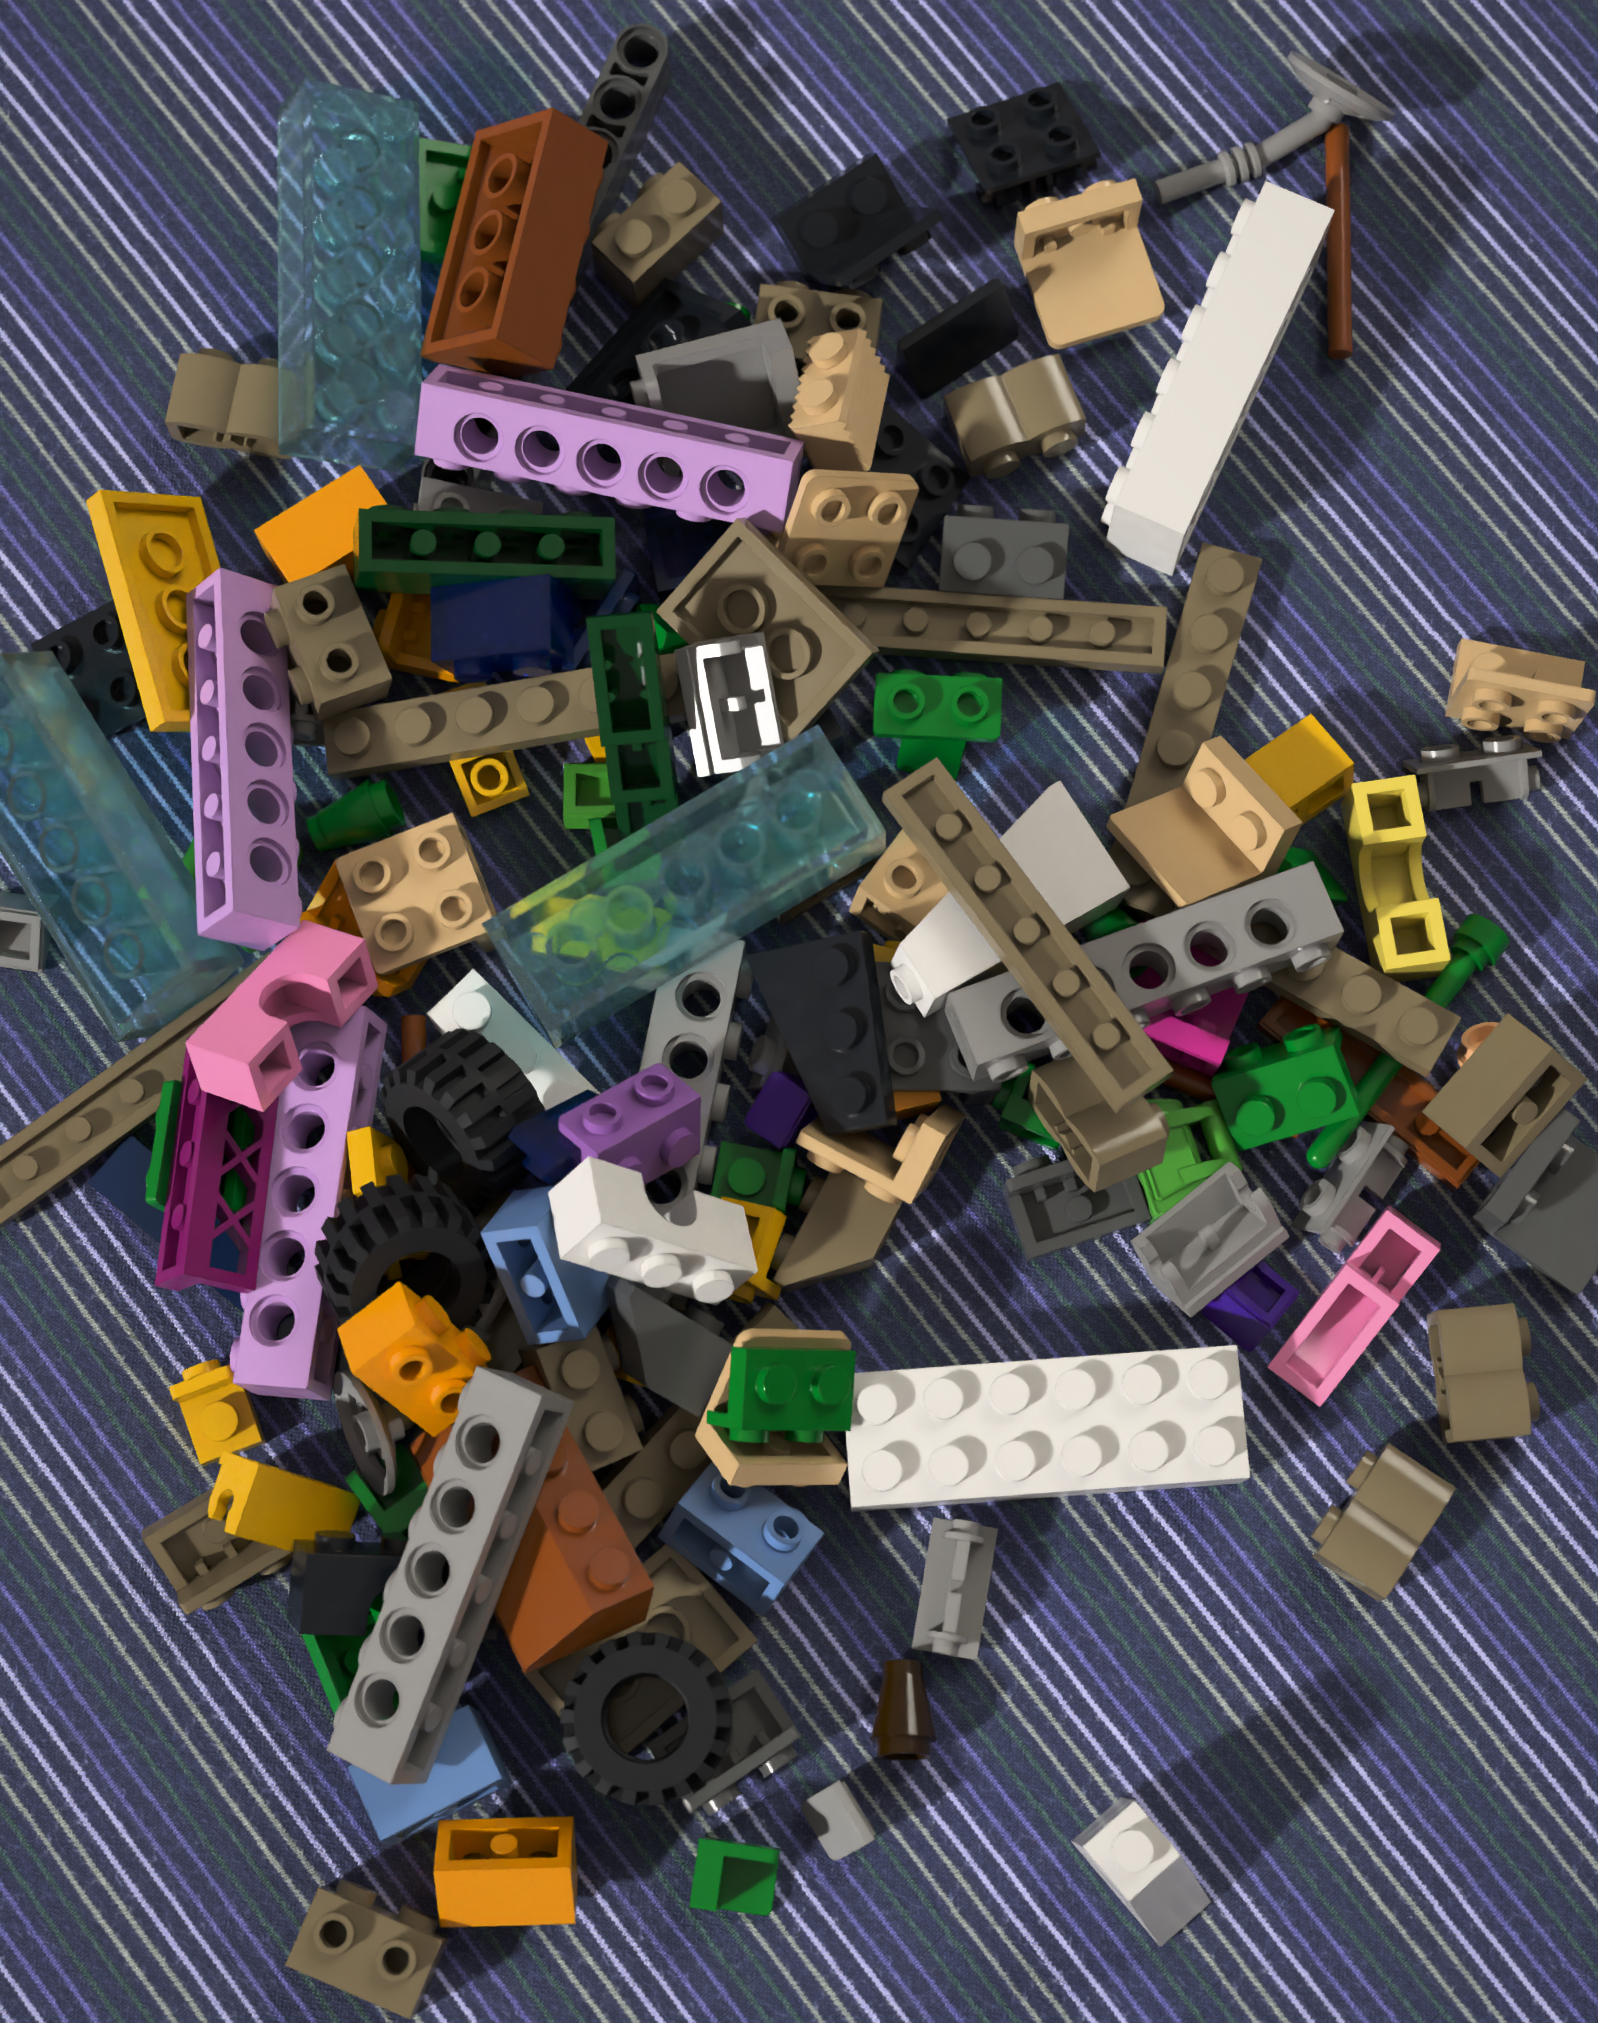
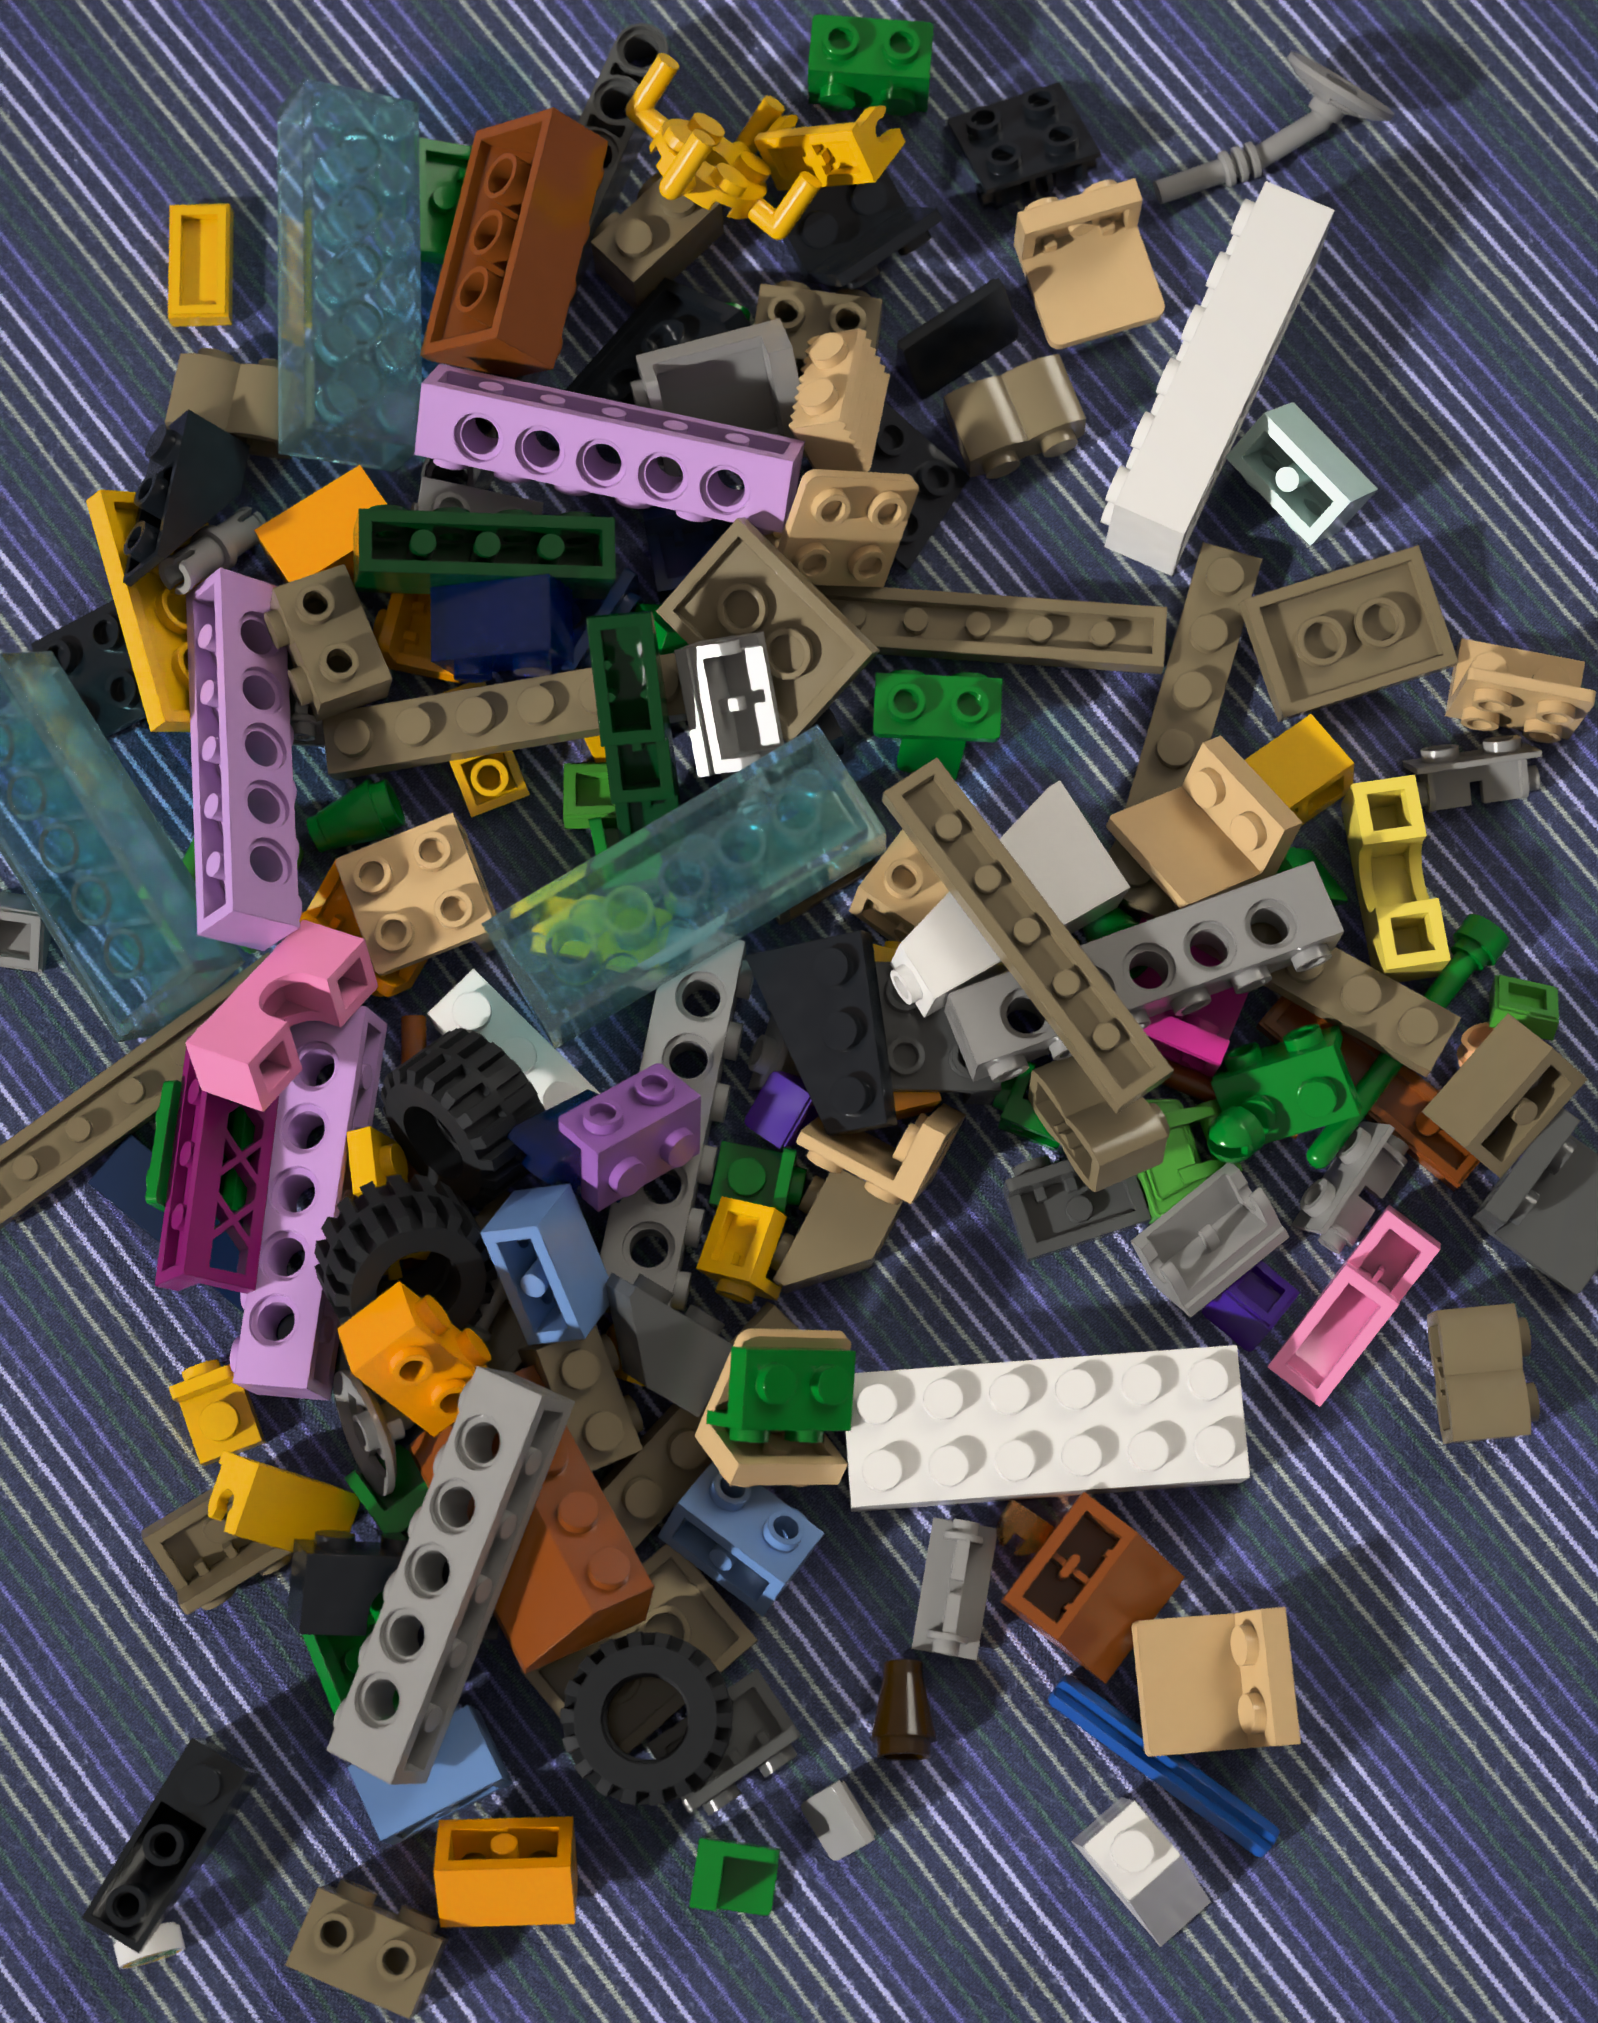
(163, 1944): none -> white tile
(171, 1842): none -> black slope
(188, 481): none -> black slope
(200, 265): none -> yellow tile
(210, 550): none -> light grey pin
(611, 1226): white arch -> none
(708, 166): none -> yellow plate
(831, 152): none -> yellow hinge
(870, 63): none -> green bracket
(1004, 555): dark grey bracket -> none
(1025, 1524): none -> clear orange hinge
(1092, 1586): none -> dark orange slope
(1168, 1771): none -> blue axle
(1215, 1682): none -> tan bracket
(1235, 1135): none -> green hinge
(1301, 473): none -> light aqua brick
(1338, 242): dark orange bar -> none
(1348, 633): none -> dark tan plate
(1382, 1521): dark tan brick -> none
(1528, 1002): none -> bright green tile

